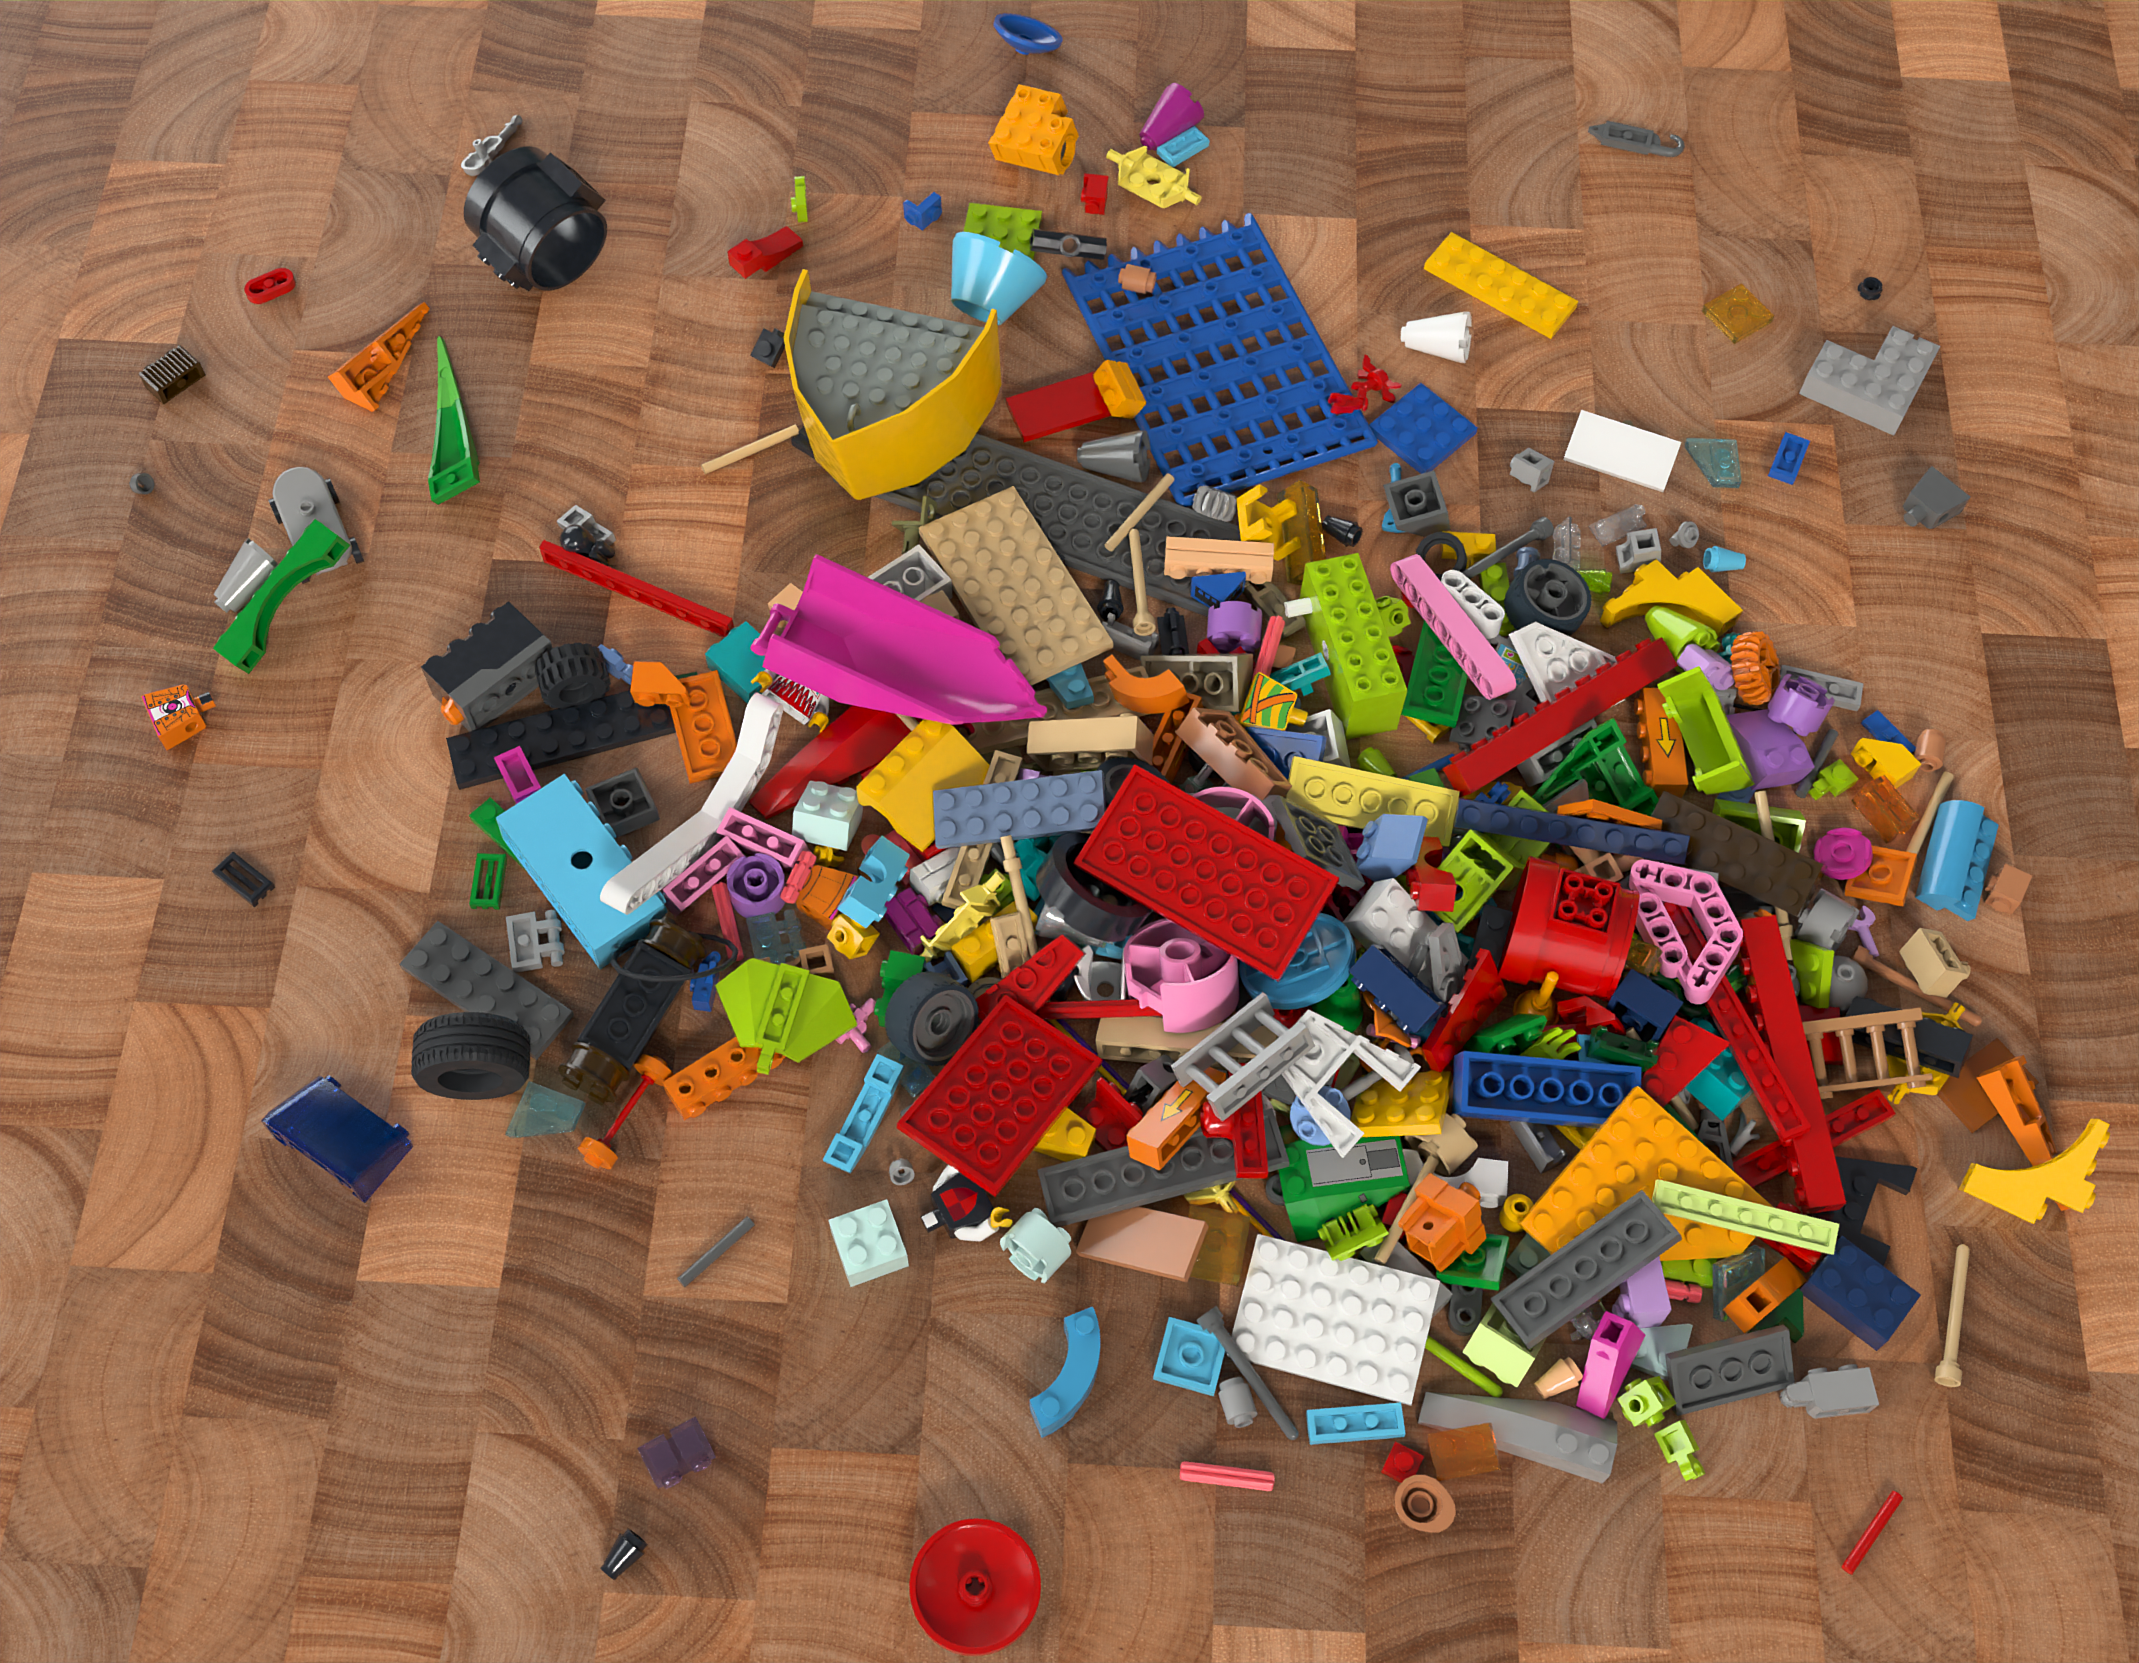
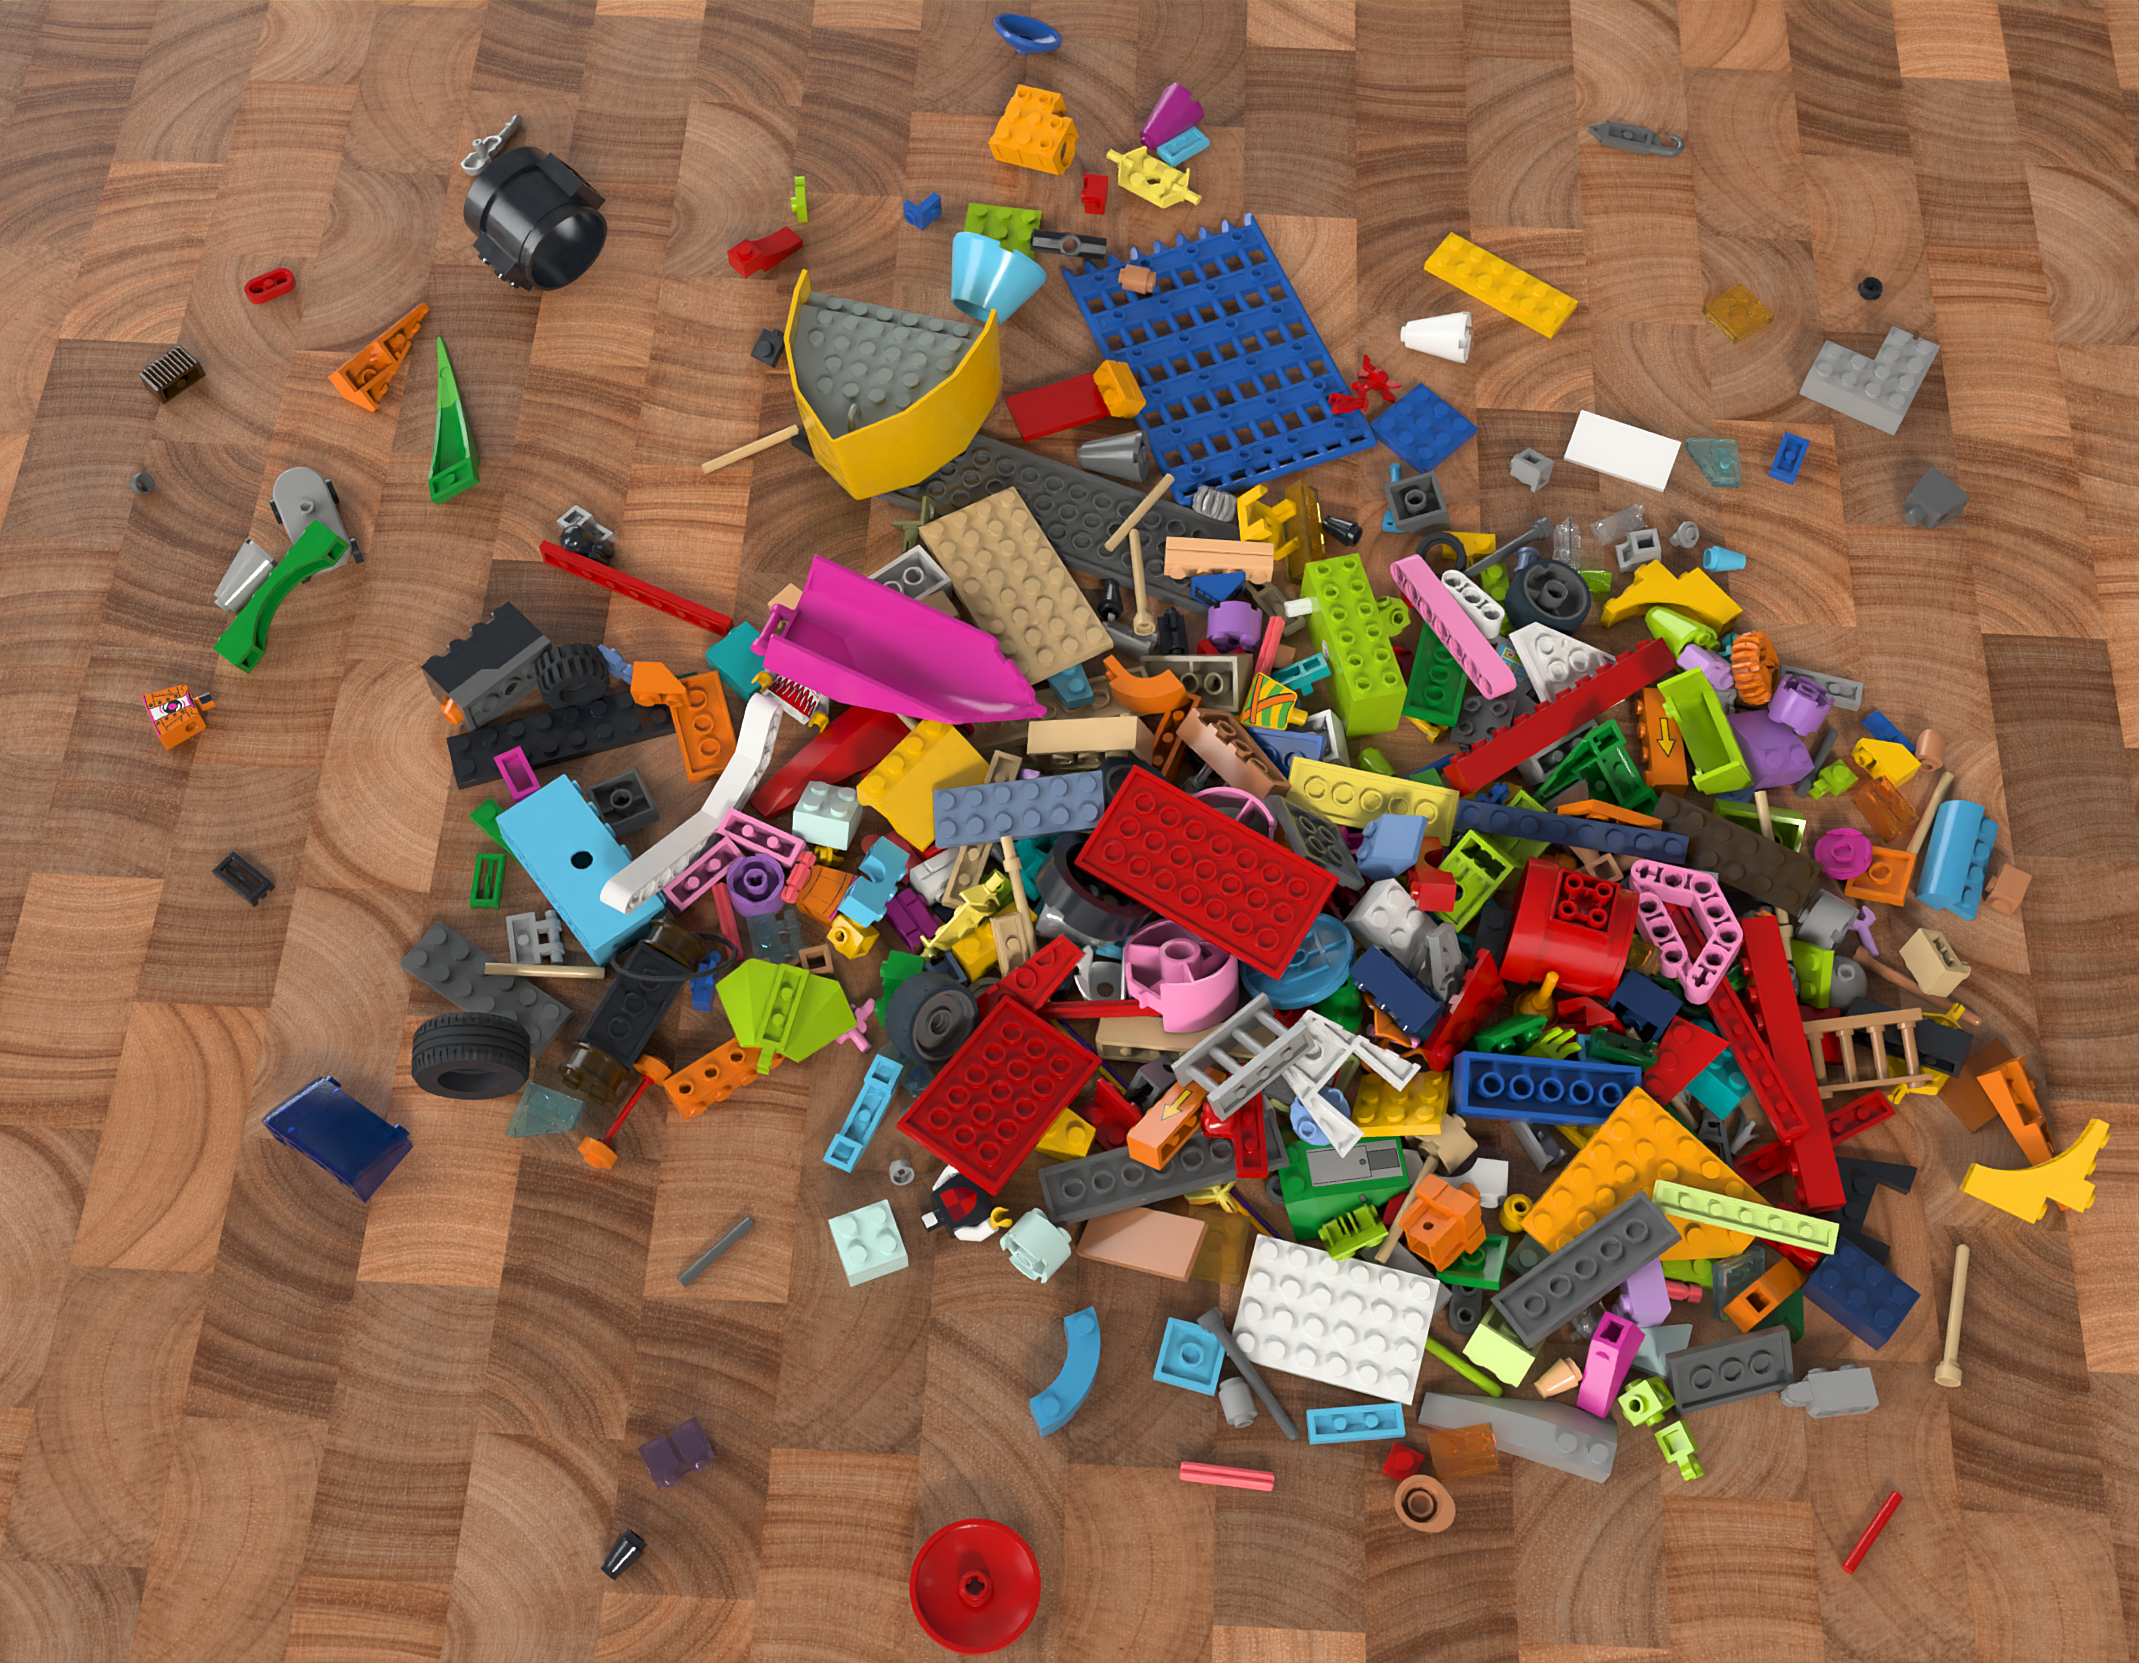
(544, 970): none -> tan bar
(1364, 1082): light grey piece -> none

